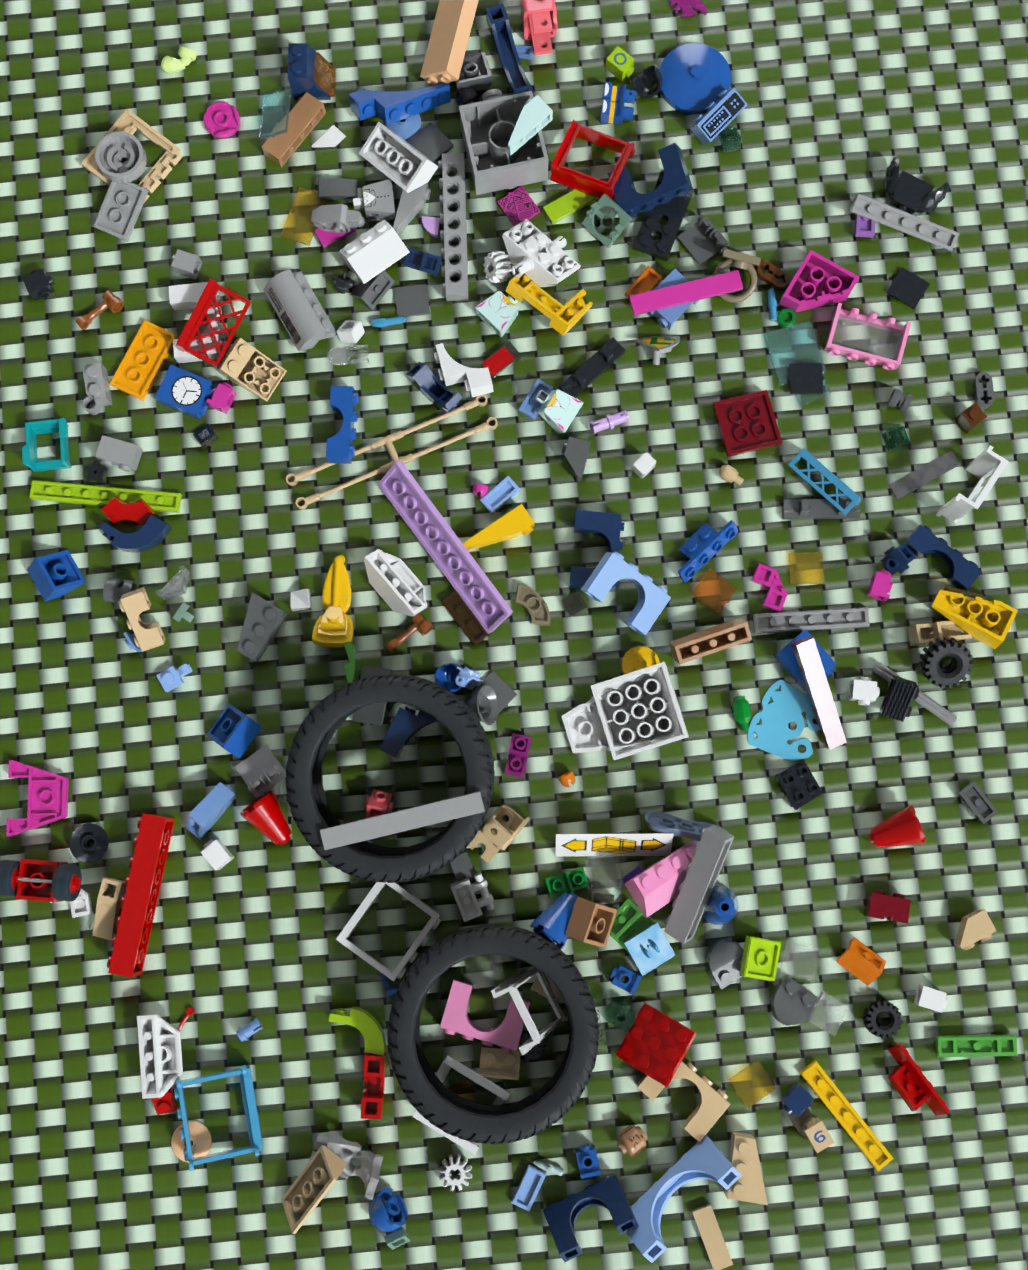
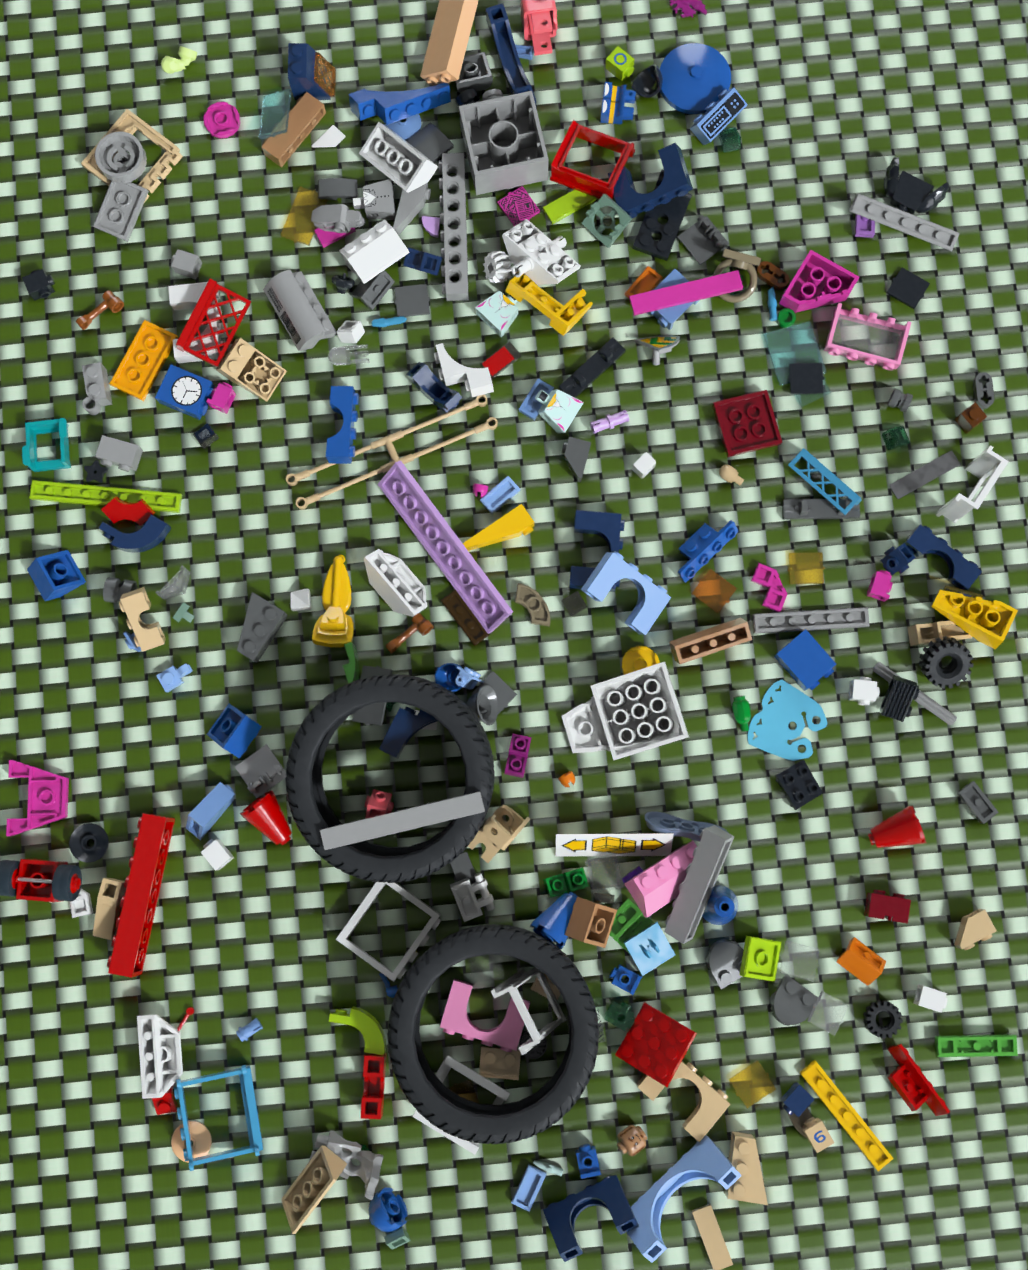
(456, 1179): white gear -> none
(533, 118): light aqua slope -> none
(819, 691): slope -> none

